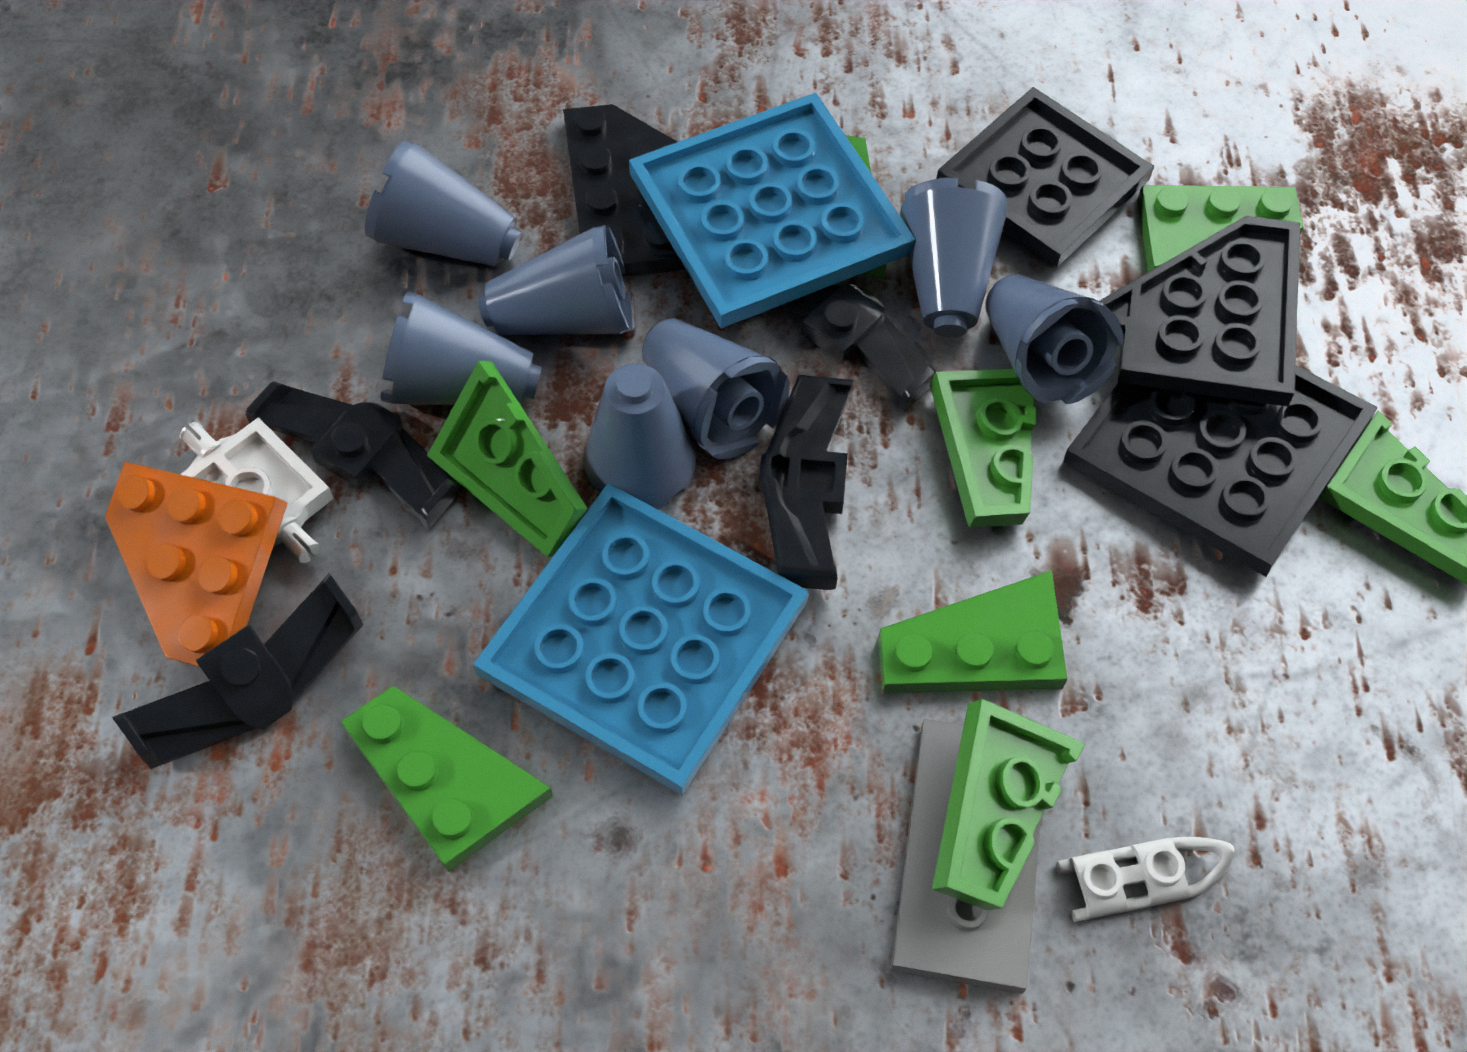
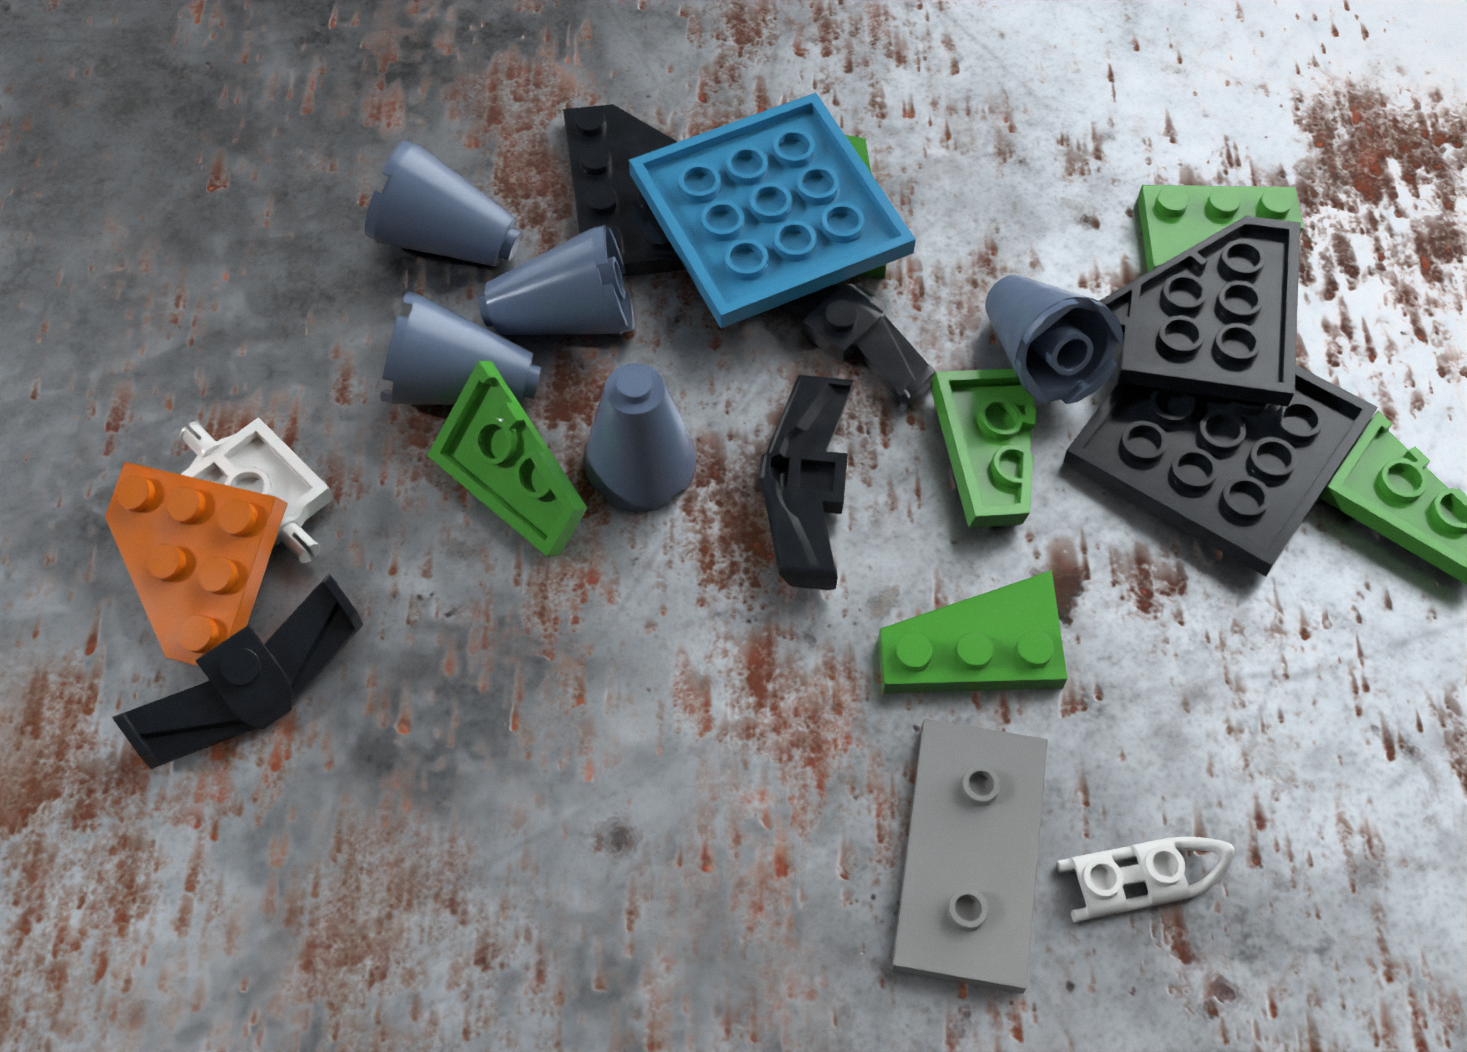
(360, 442): black plate -> none
(442, 776): bright green wing -> none
(643, 636): dark azure plate -> none
(717, 386): sand blue cone -> none
(953, 249): sand blue cone -> none
(998, 794): bright green wing -> none
(1054, 171): black plate -> none

